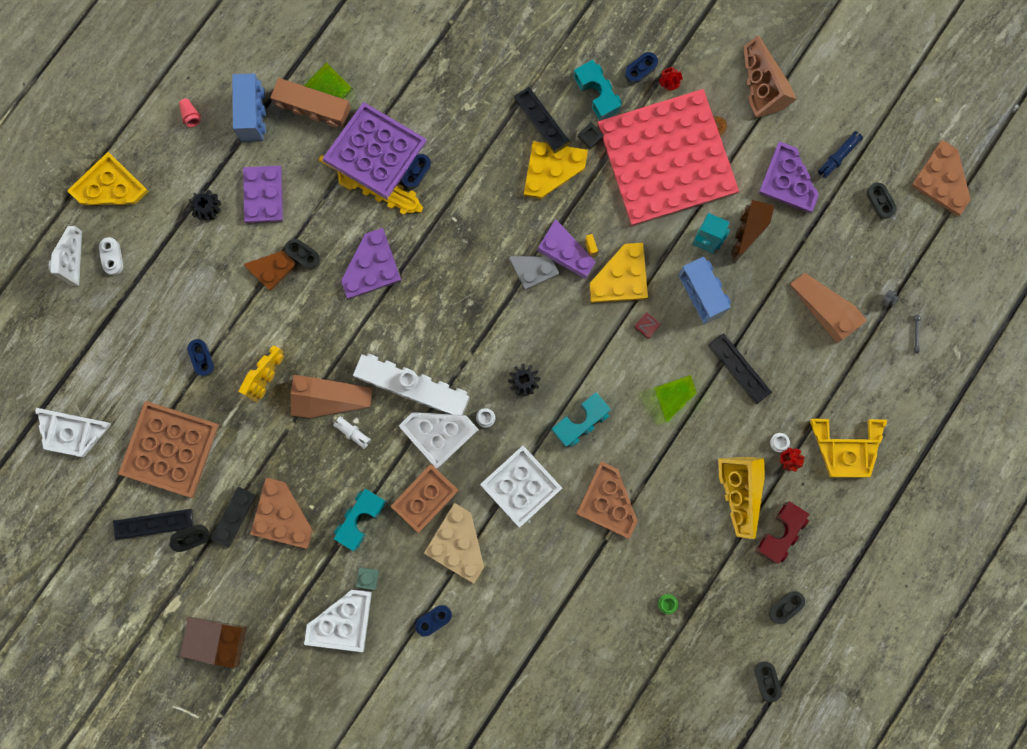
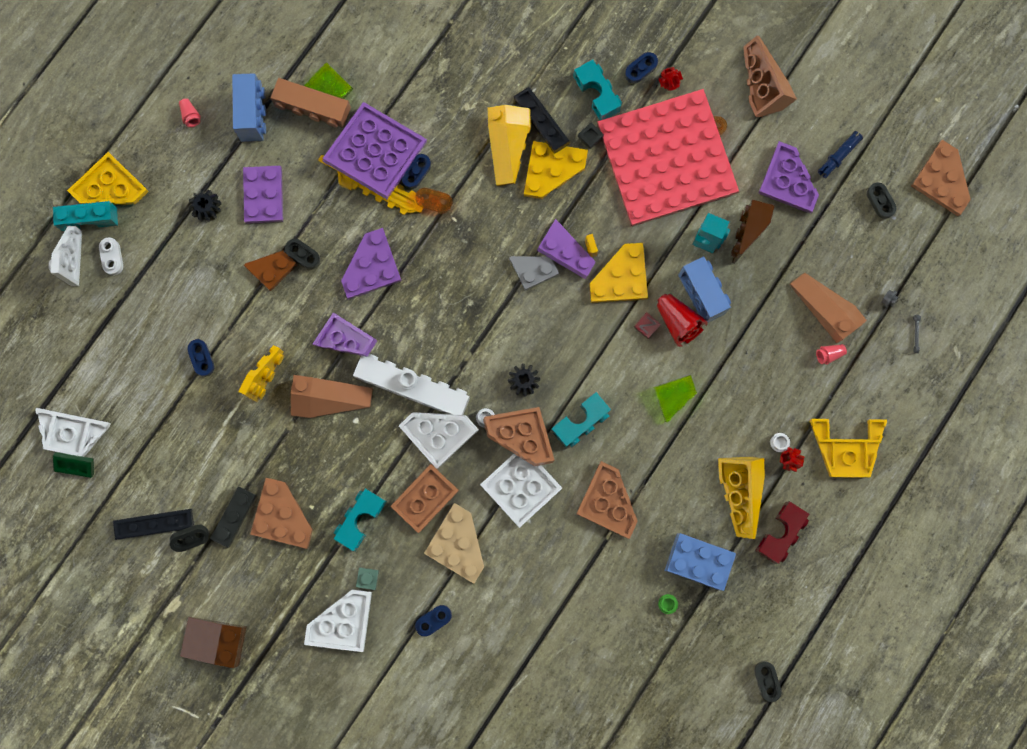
(73, 465): none -> dark green plate
(98, 213): none -> teal arch
(169, 449): nougat plate -> none
(344, 337): none -> medium lavender wing
(352, 432): white pin -> none
(433, 202): none -> clear orange plate
(507, 134): none -> yellow wedge
(522, 434): none -> nougat plate
(680, 319): none -> red cone
(700, 562): none -> medium blue brick
(740, 368): black tile -> none
(787, 609): pearl dark grey plate -> none
(828, 354): none -> coral cone

